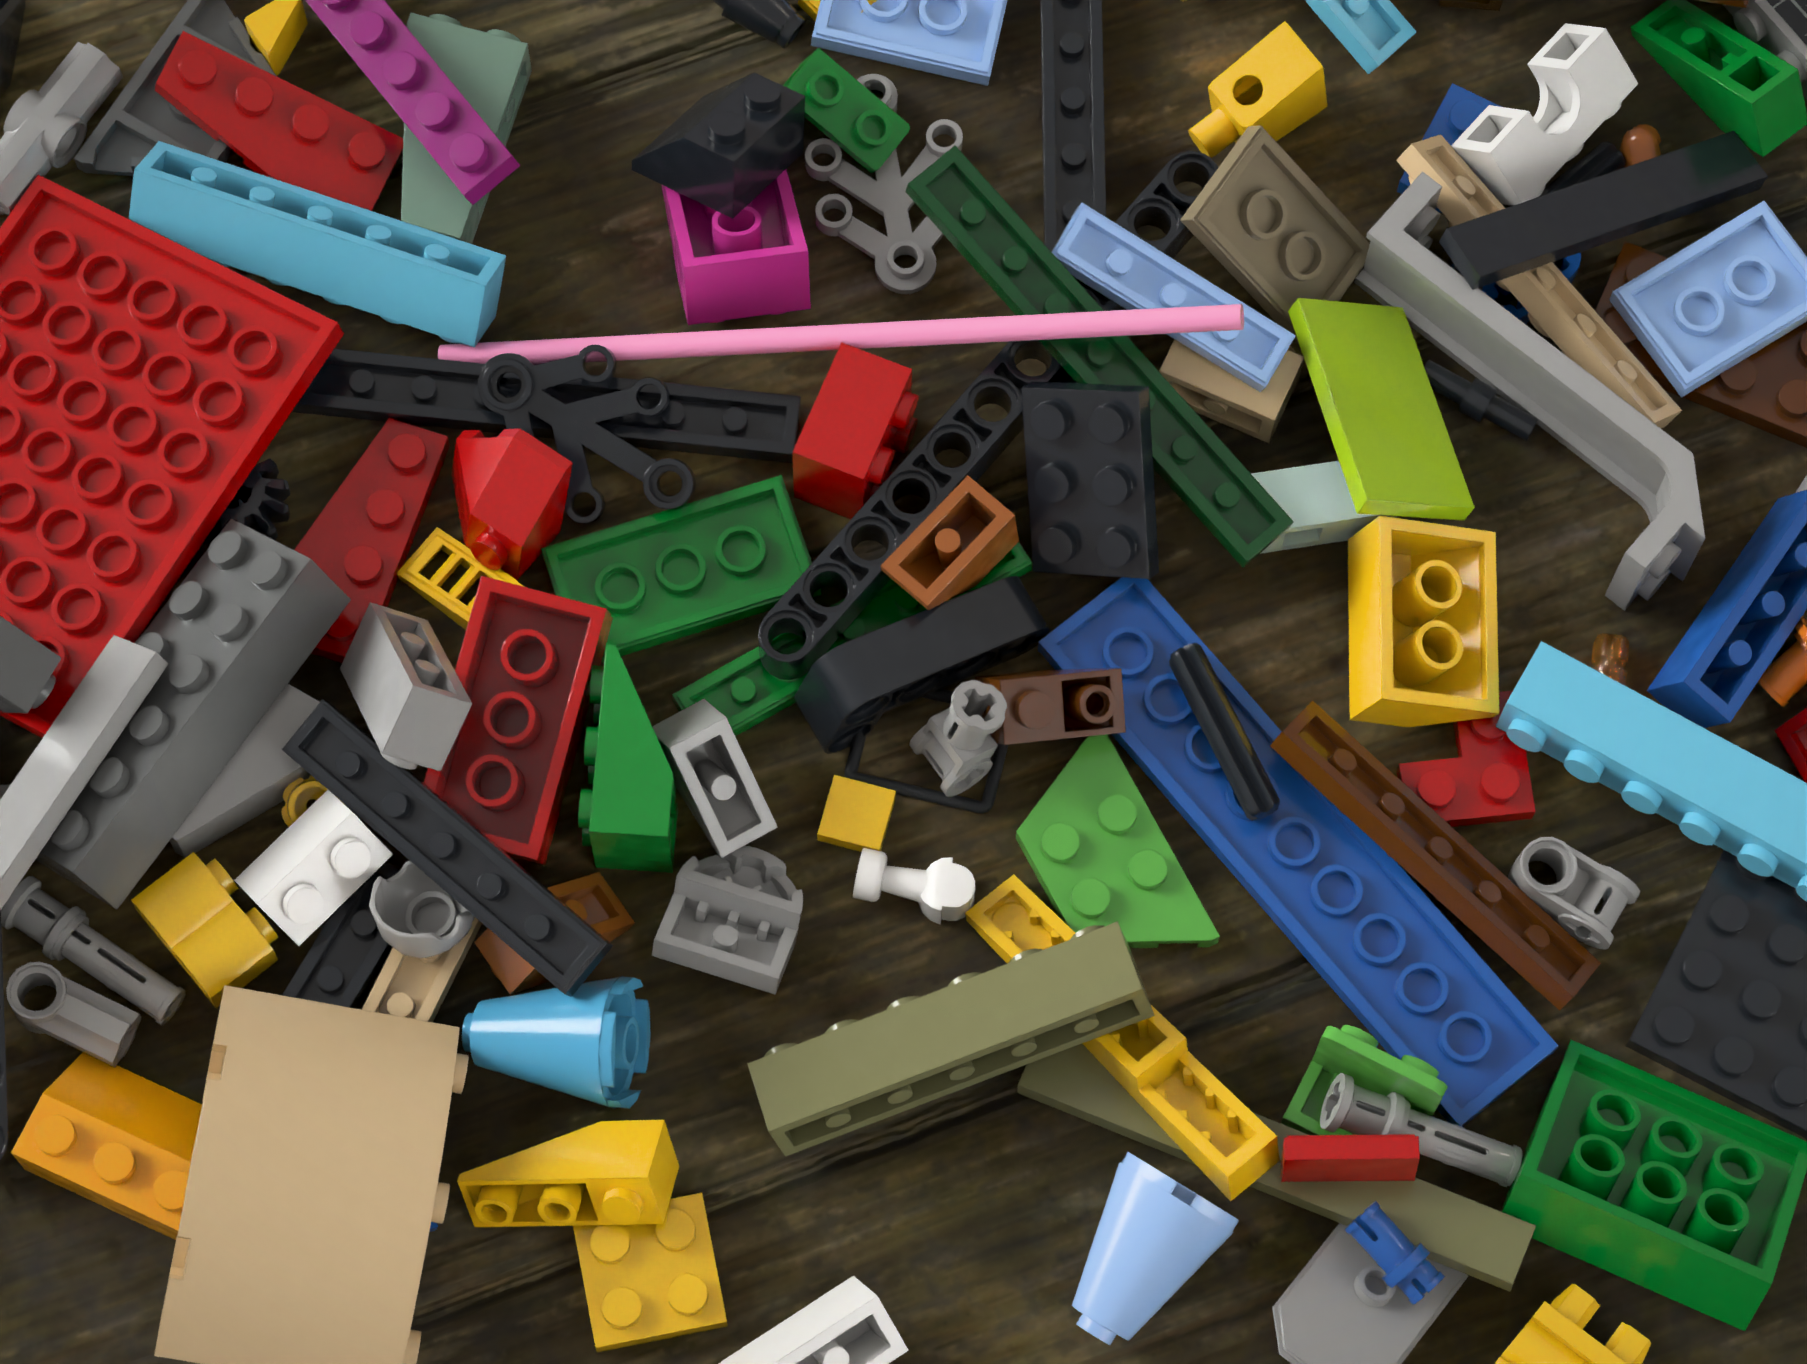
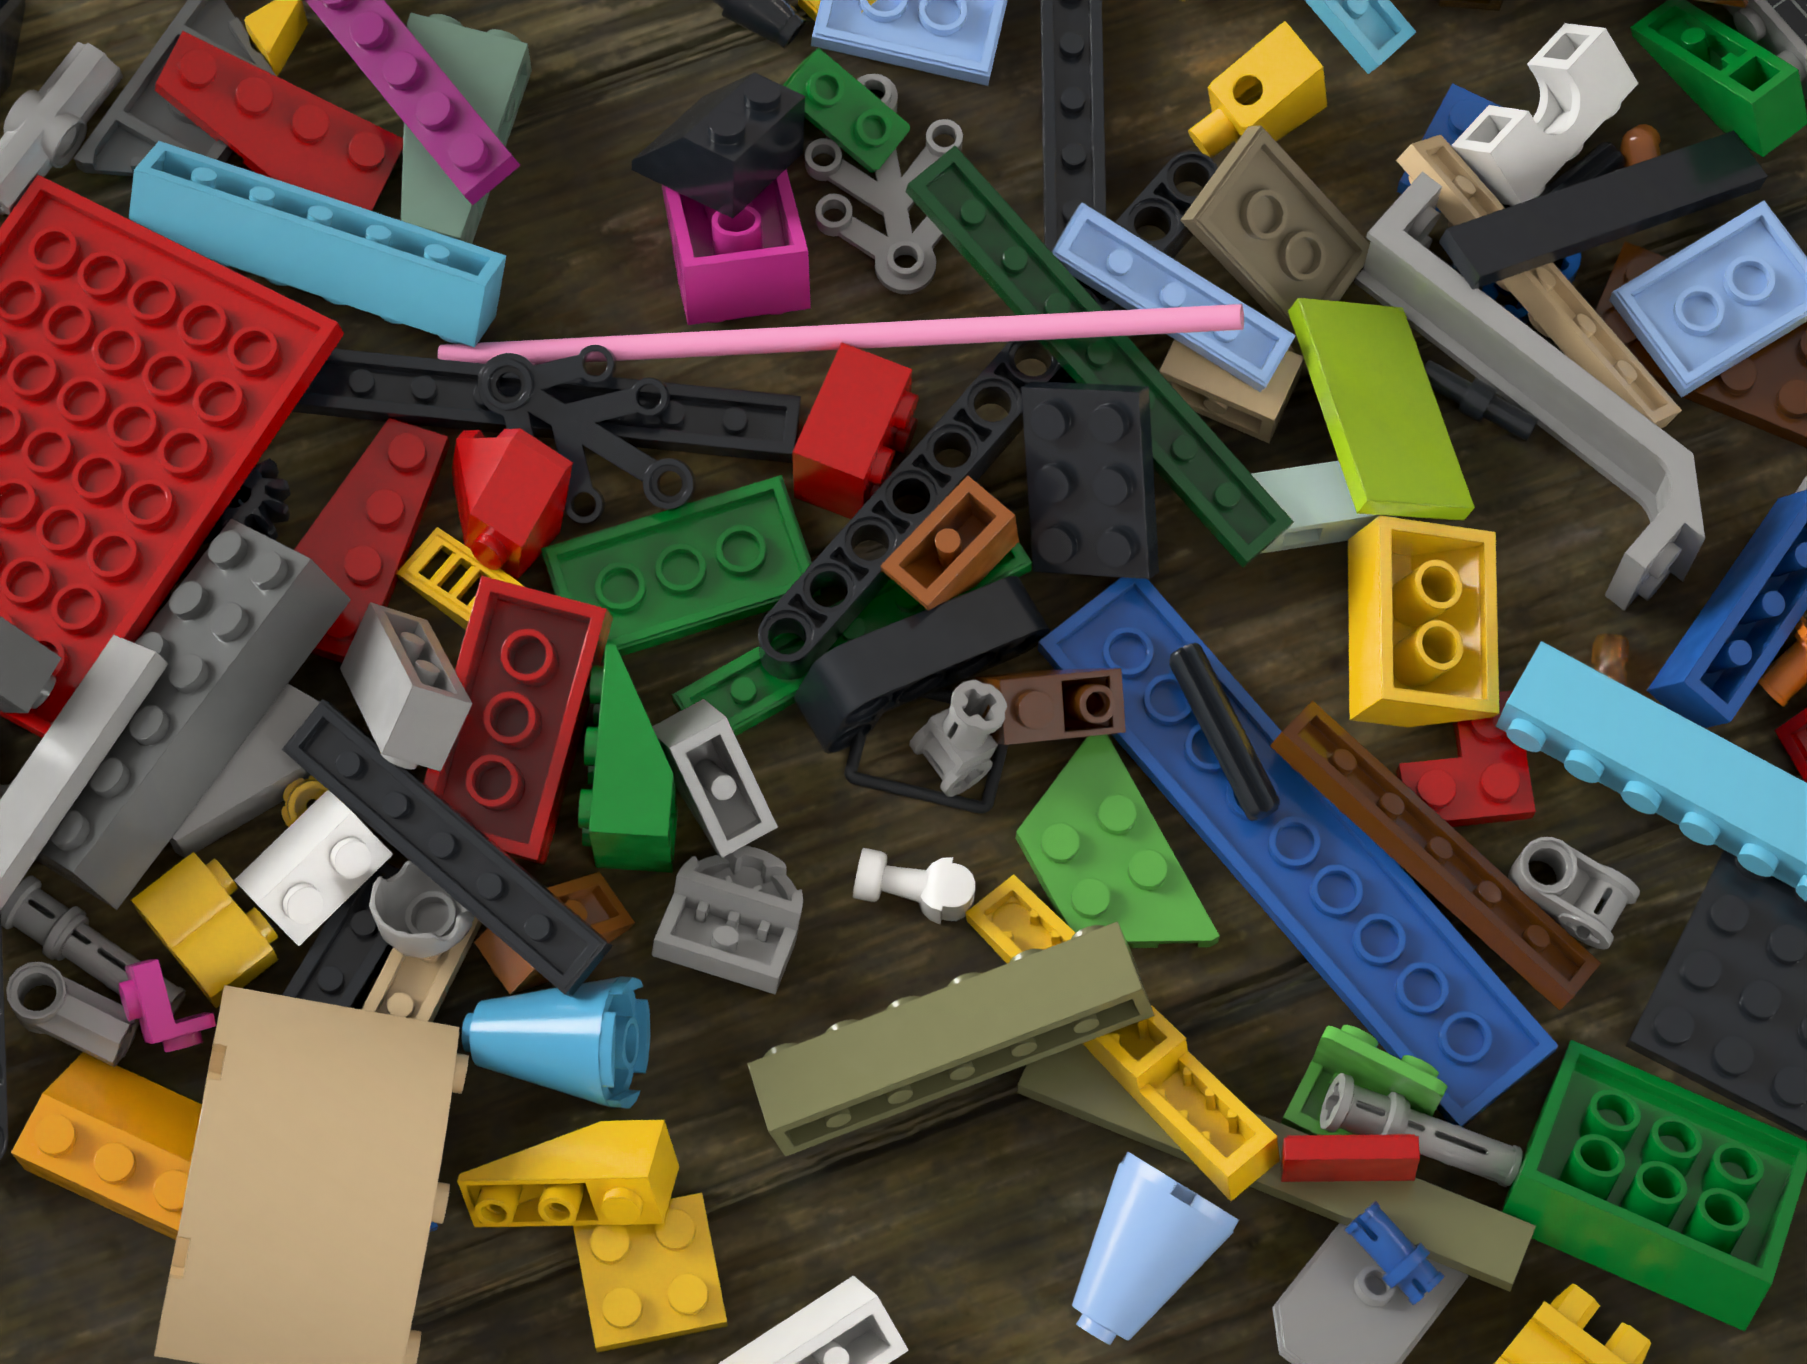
(147, 999): none -> dark pink bracket
(856, 814): yellow tile -> none

